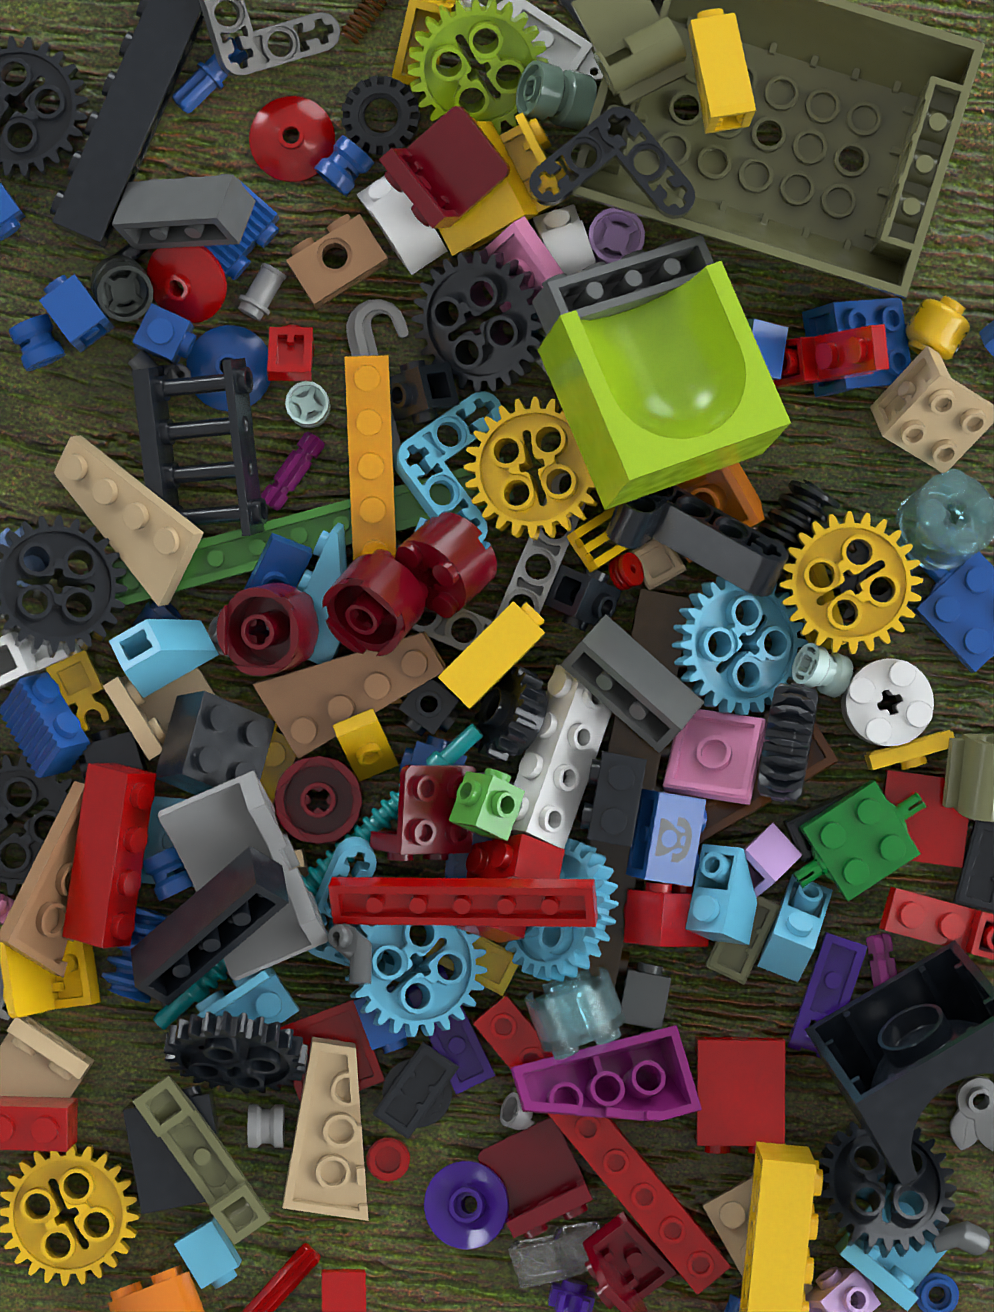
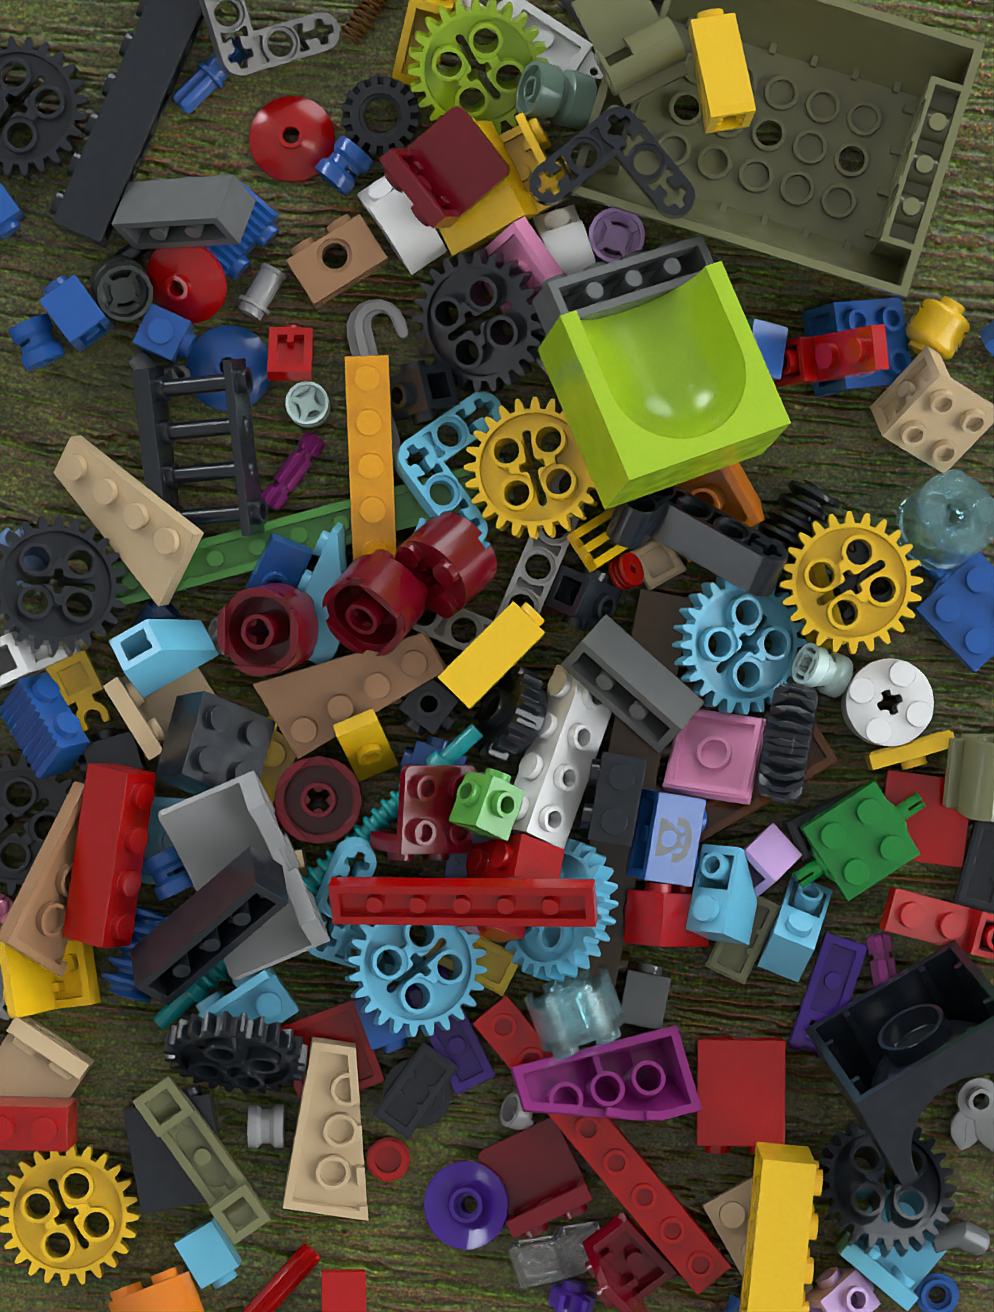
(356, 949): dark grey arm -> none

